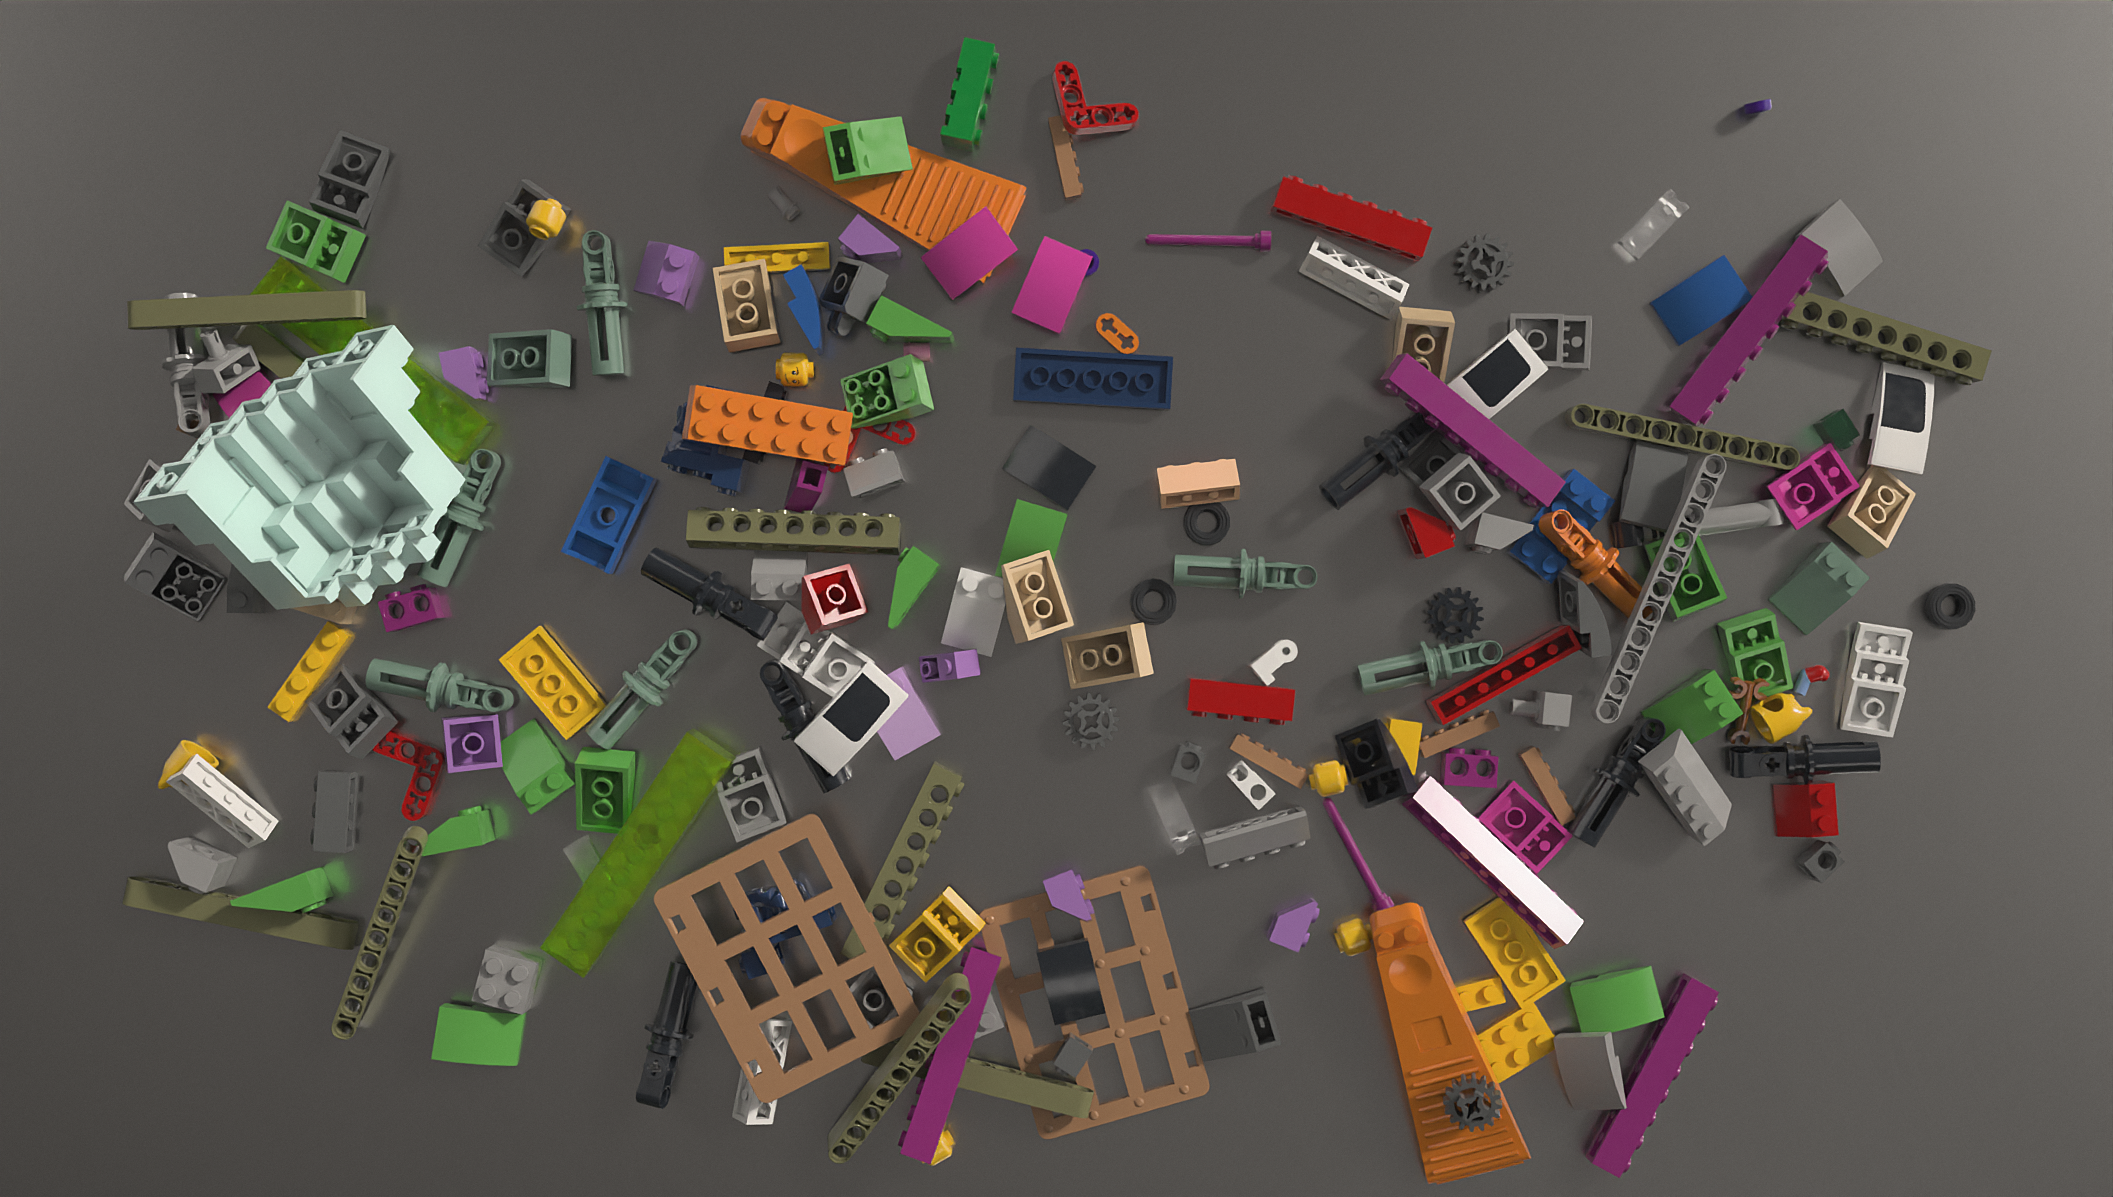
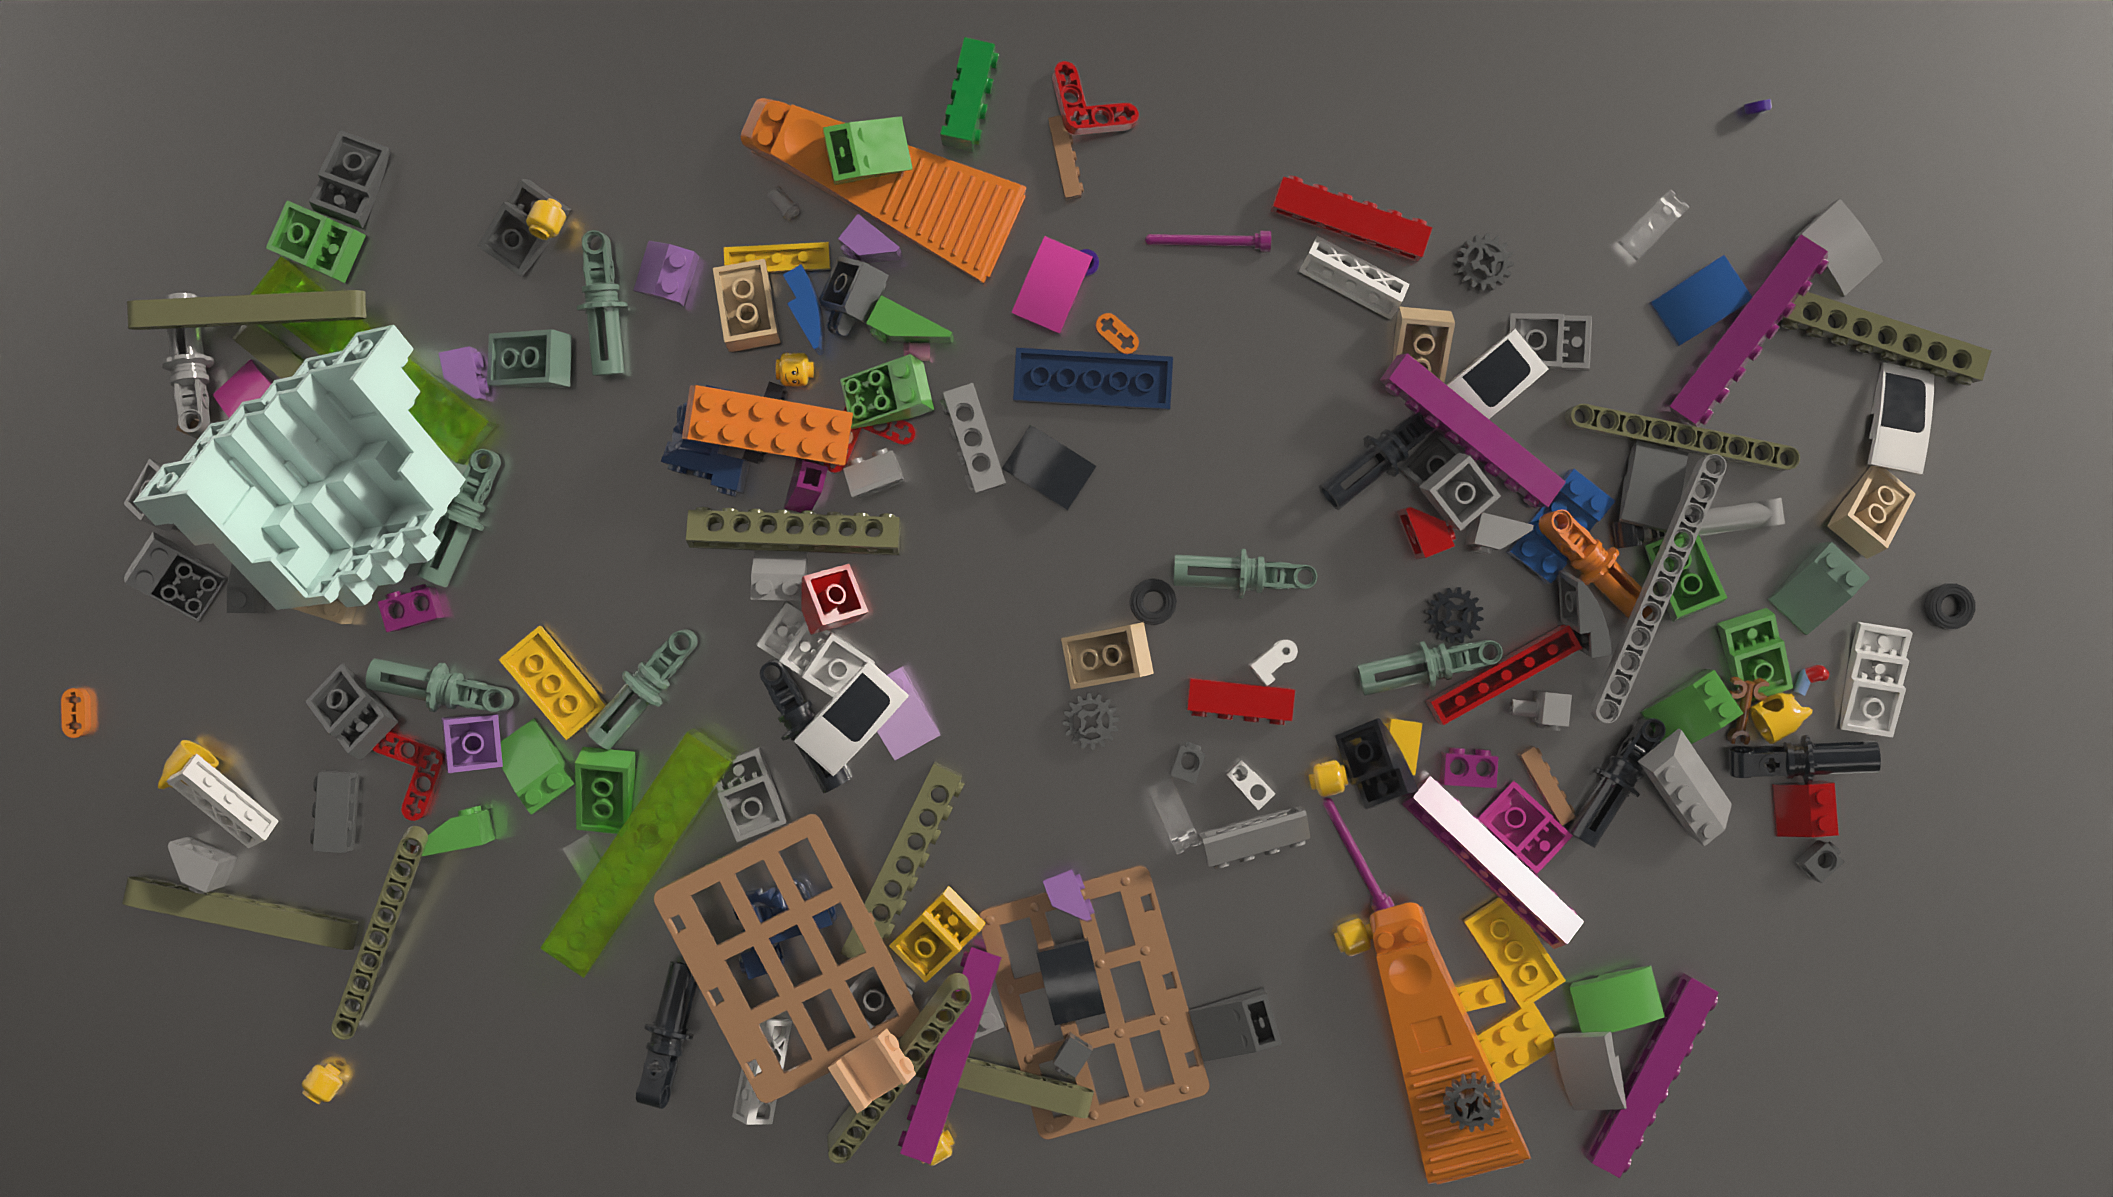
(76, 712): none -> orange beam
(224, 365): light grey brick -> none
(299, 892): bright green slope -> none
(309, 671): yellow plate -> none
(322, 1083): none -> yellow head
(478, 1035): bright green slope -> none
(507, 979): light grey brick -> none
(623, 491): blue piece -> none
(707, 593): black piece -> none
(872, 1070): none -> light nougat panel
(911, 579): bright green slope -> none
(949, 665): medium lavender slope -> none
(967, 398): none -> light grey brick
(969, 253): dark pink slope -> none
(975, 612): white slope -> none
(1031, 532): bright green slope -> none
(1034, 597): tan slope -> none
(1198, 483): light nougat brick -> none
(1214, 536): black tyre -> none
(1268, 760): medium nougat piece -> none
(1291, 925): medium lavender slope -> none
(1458, 733): medium nougat piece -> none
(1812, 486): dark pink slope -> none
(1837, 430): clear green brick -> none

